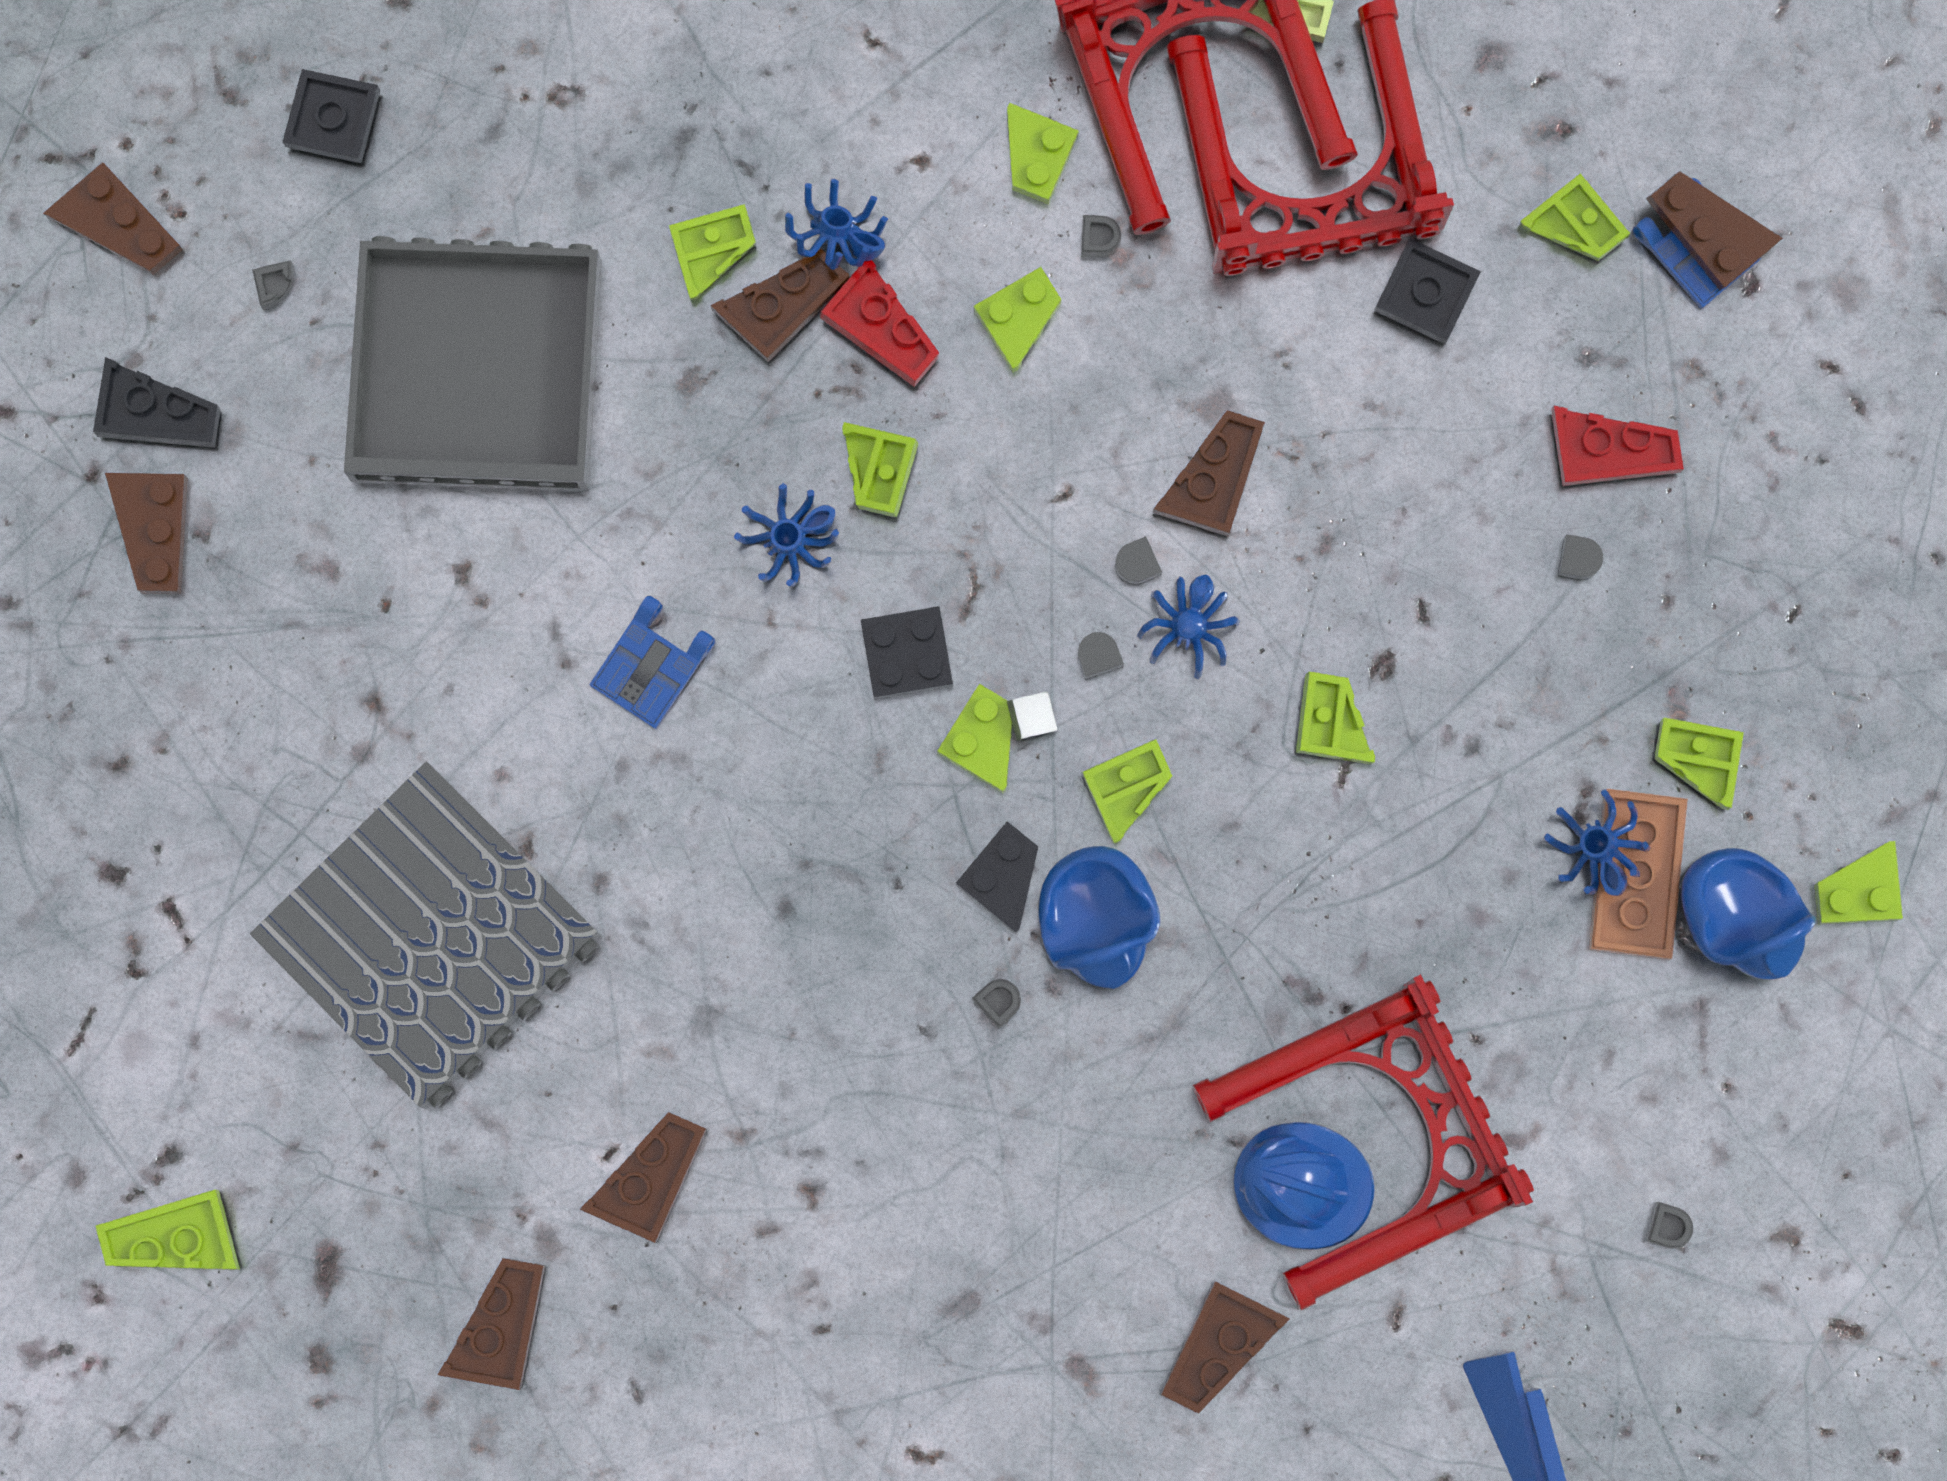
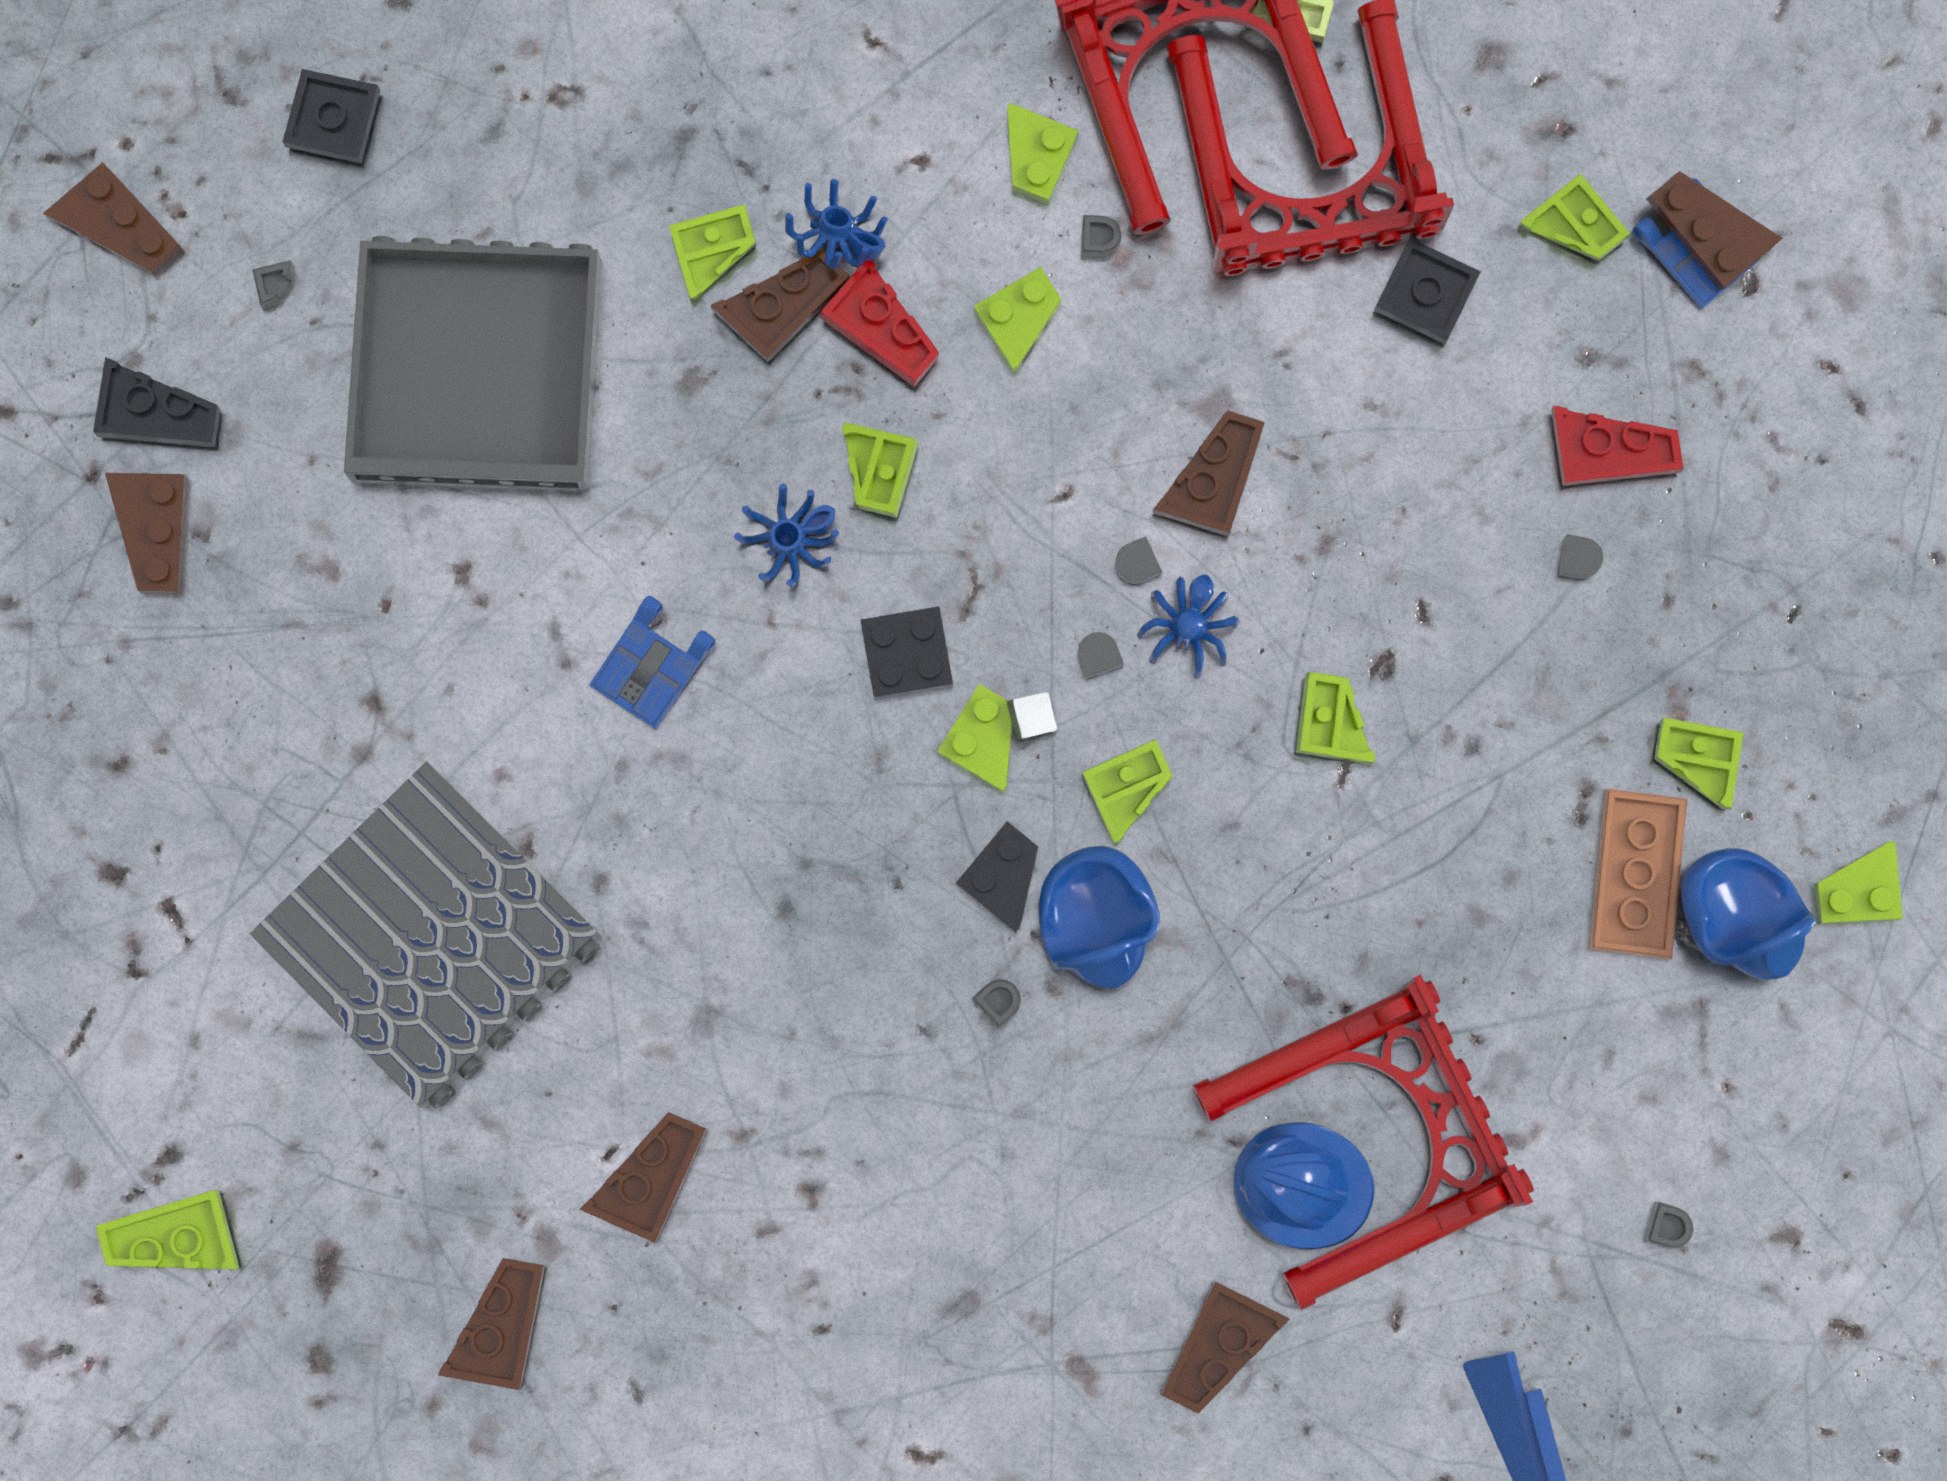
(1600, 846): blue animal -> none

